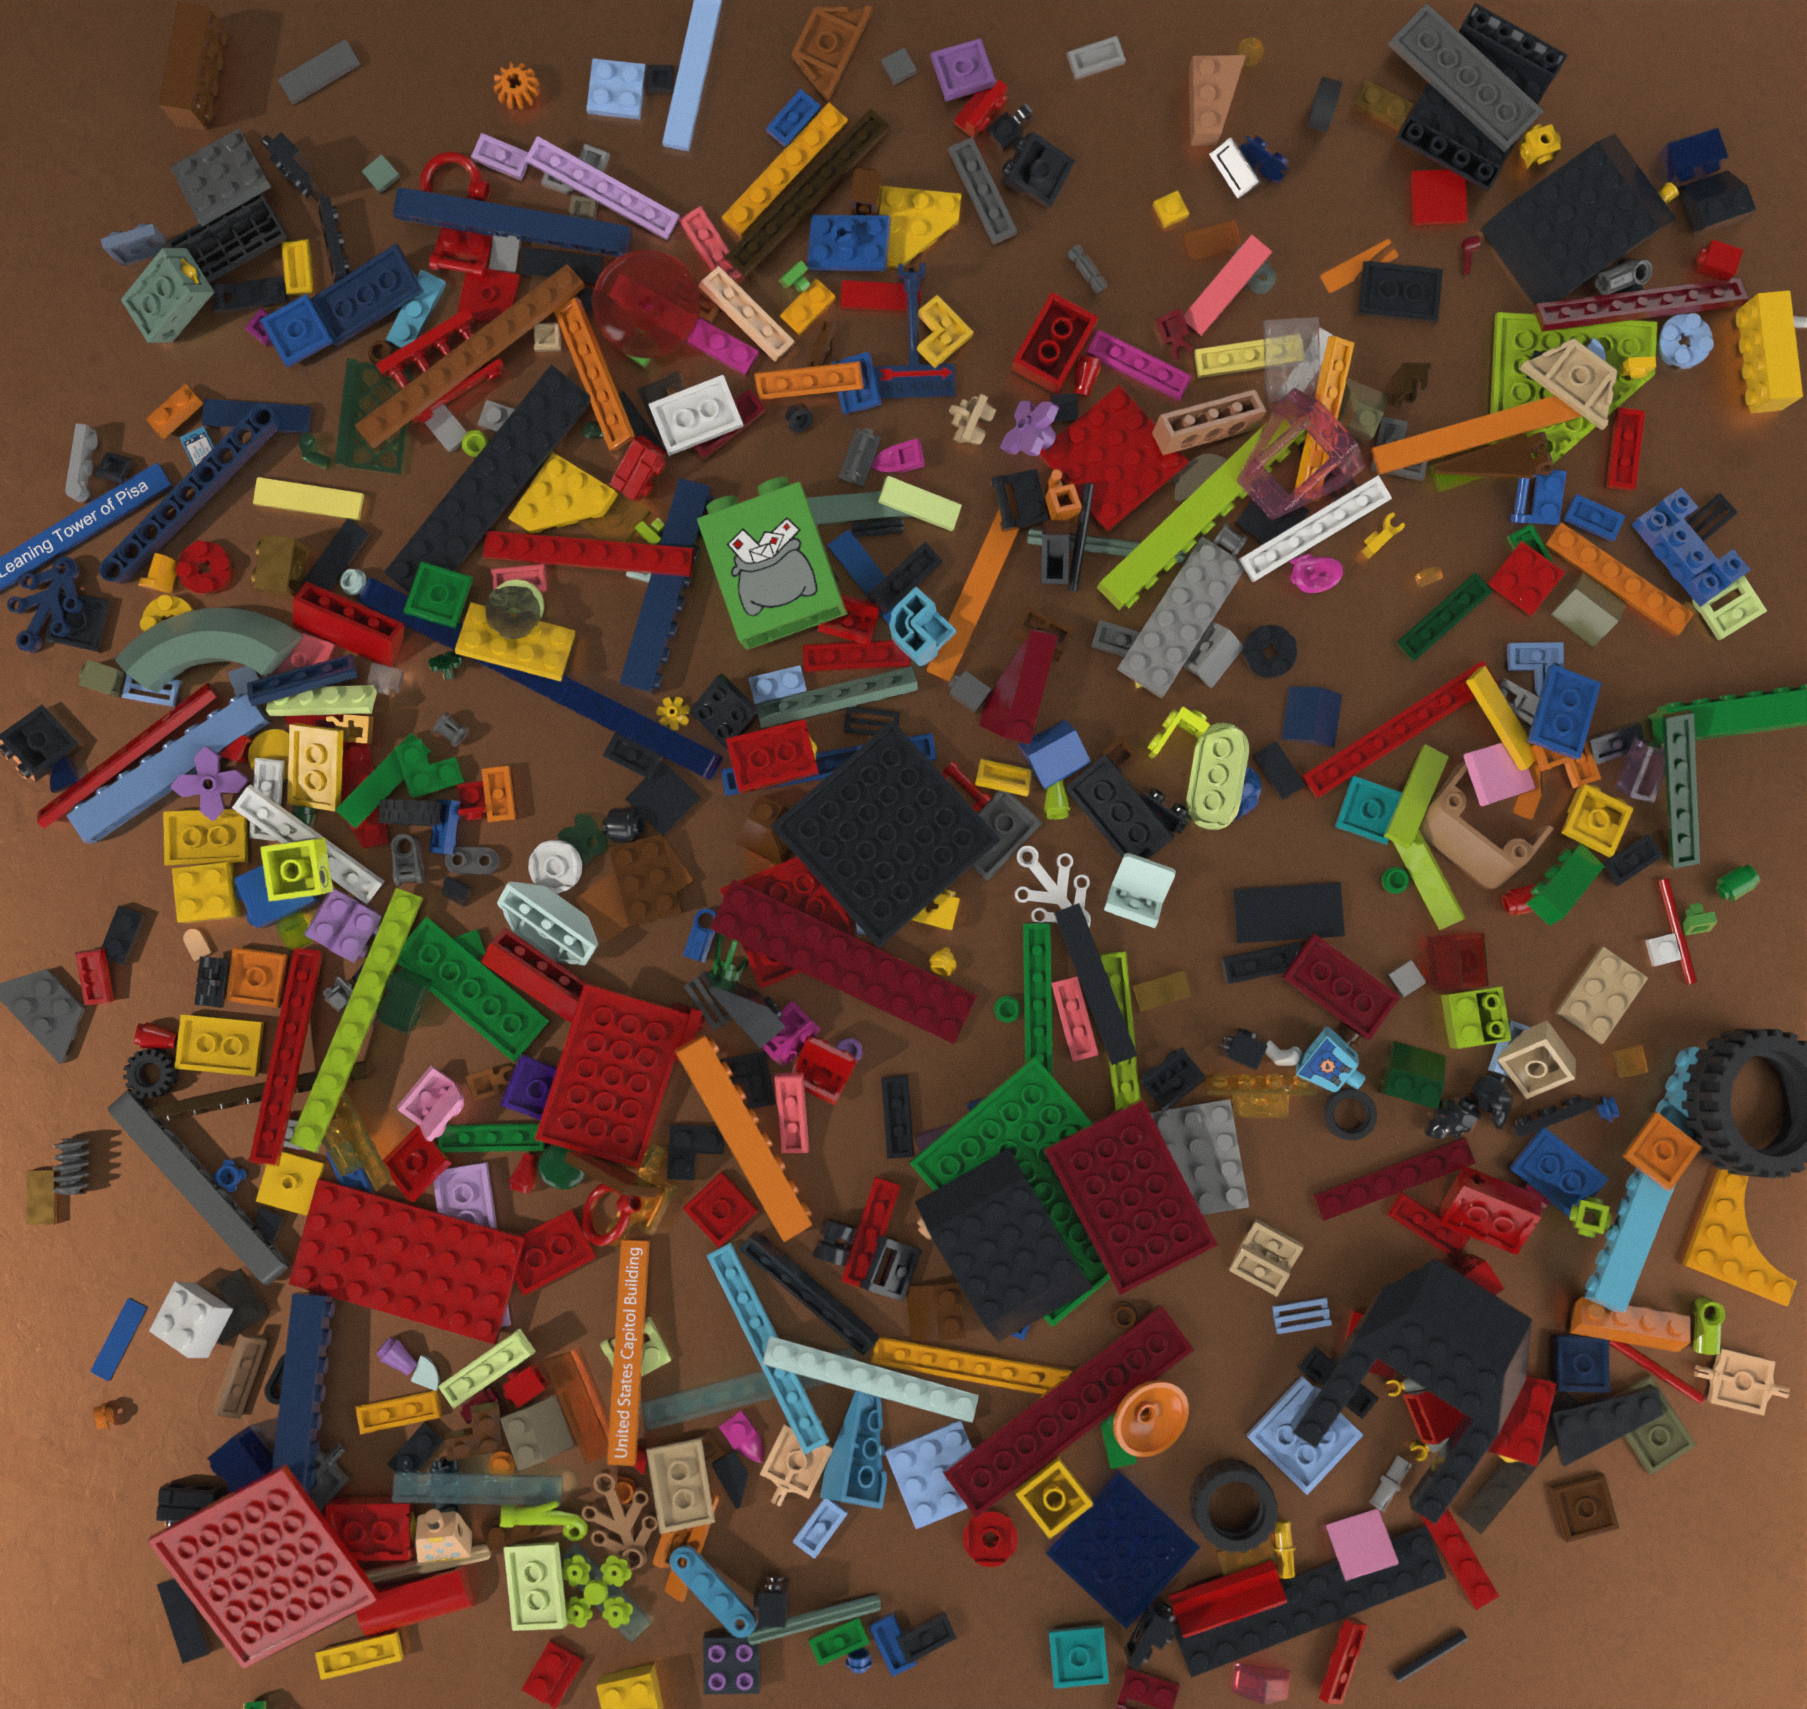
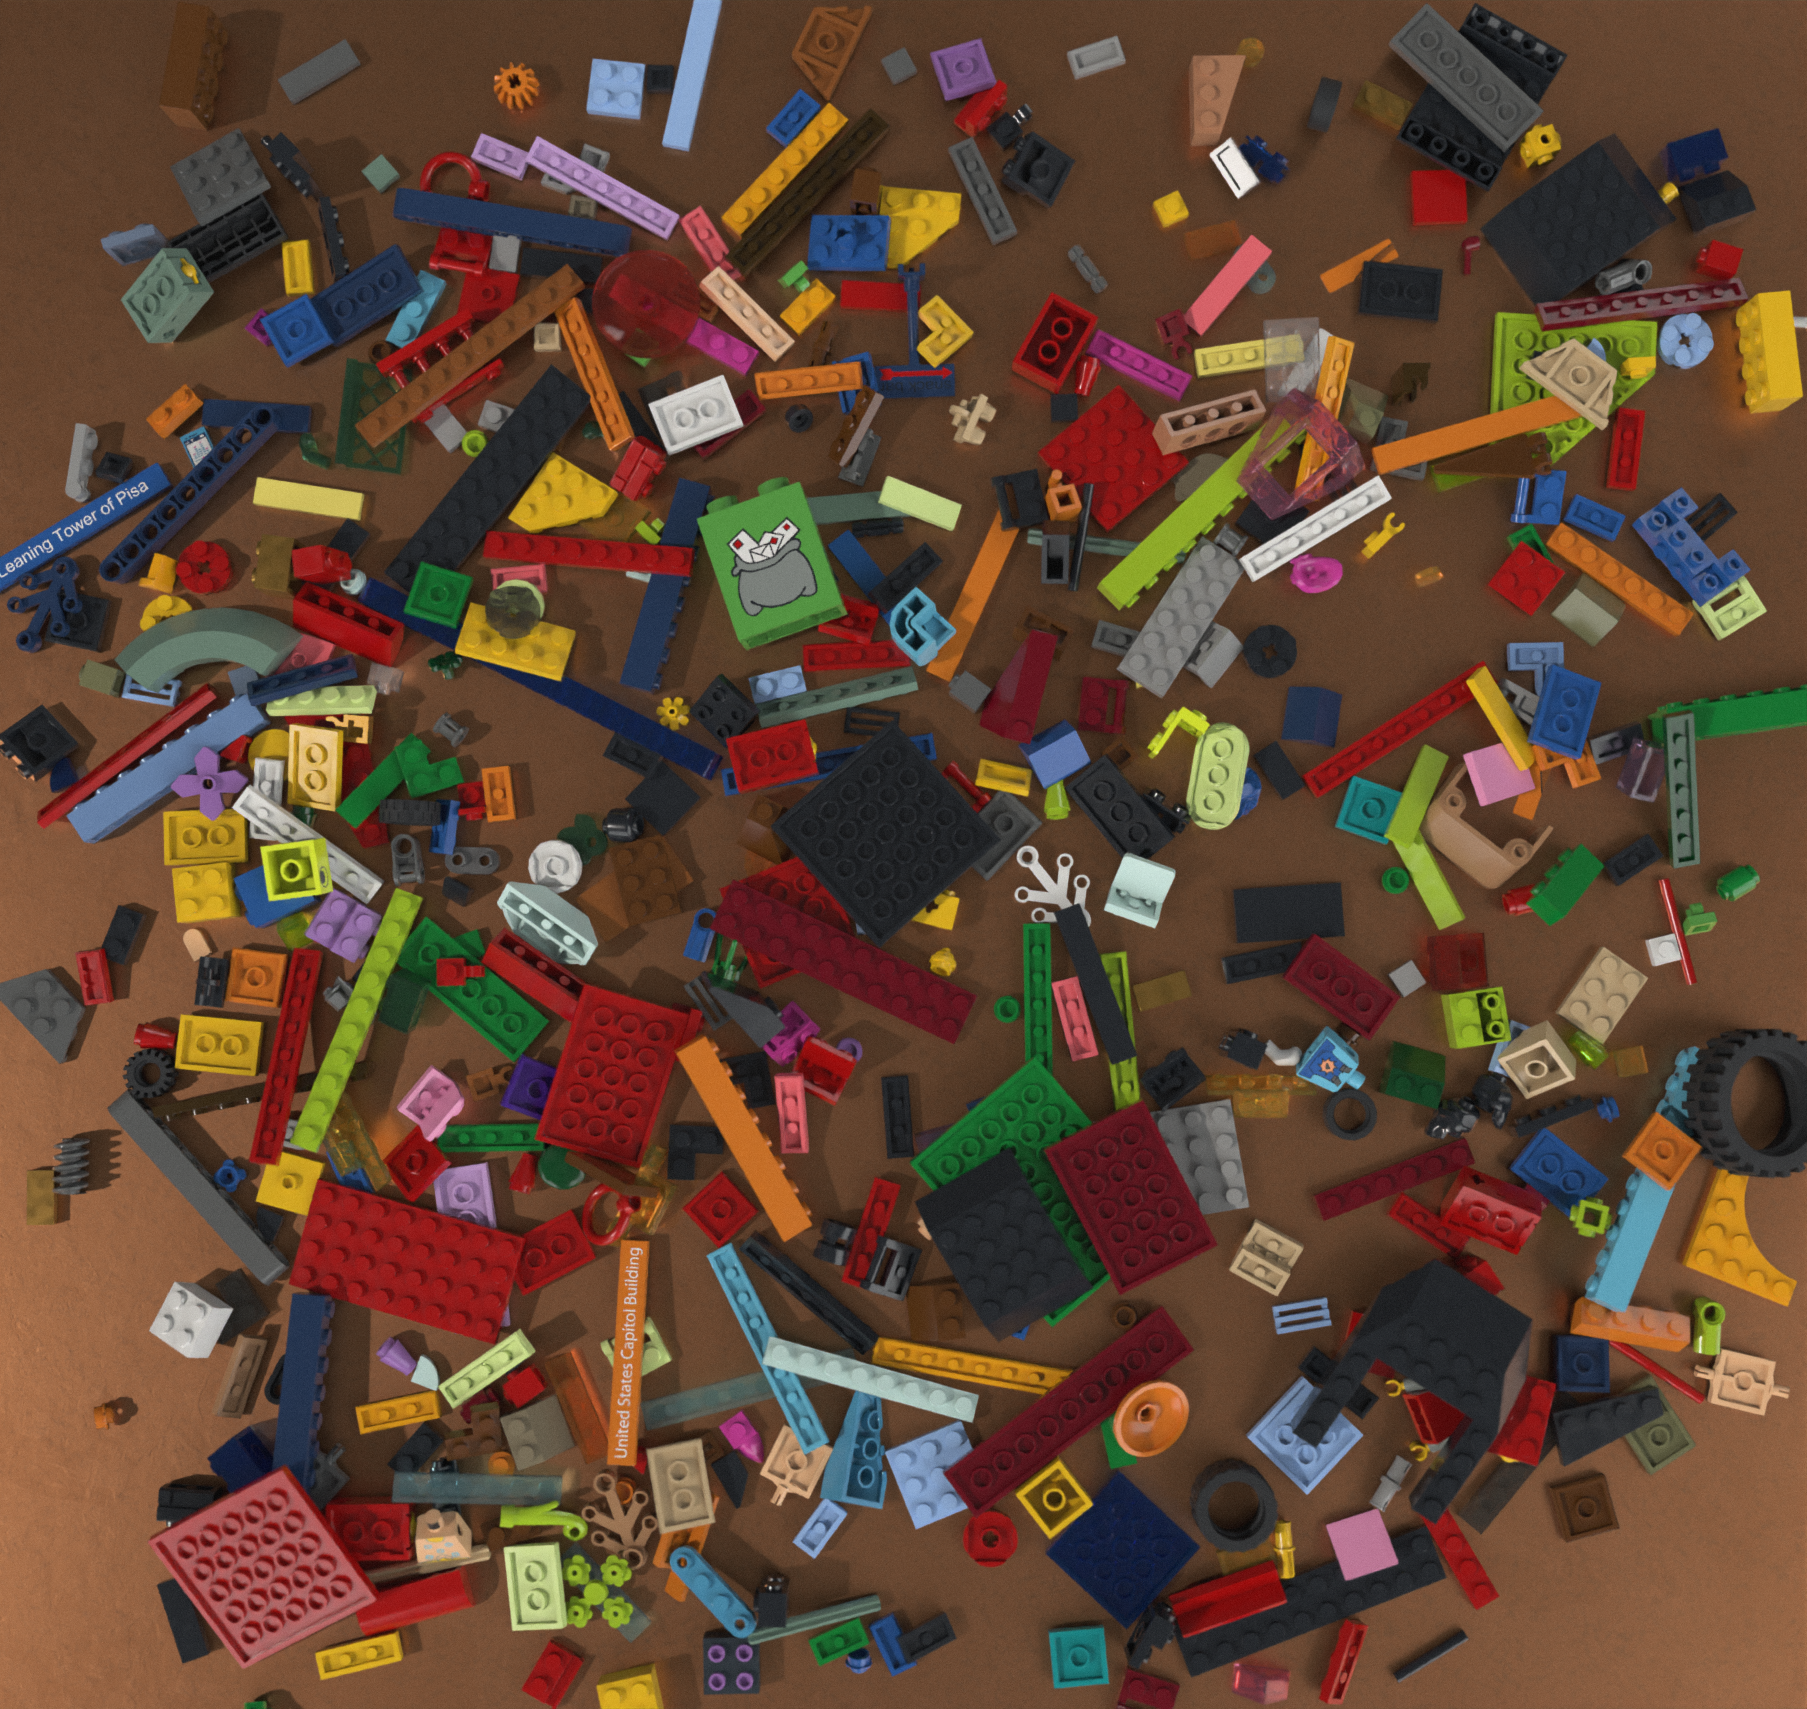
(118, 1339): blue sticker -> none
(249, 295): black plate -> none
(321, 564): none -> red brick
(454, 971): none -> red plate
(855, 426): none -> reddish brown plate
(900, 457): dark pink plate -> none
(1032, 428): medium lavender plant -> none
(1094, 705): none -> dark red plate
(1443, 617): dark green tile -> none
(1588, 1050): none -> clear neon green cone
(1597, 819): yellow plate -> none

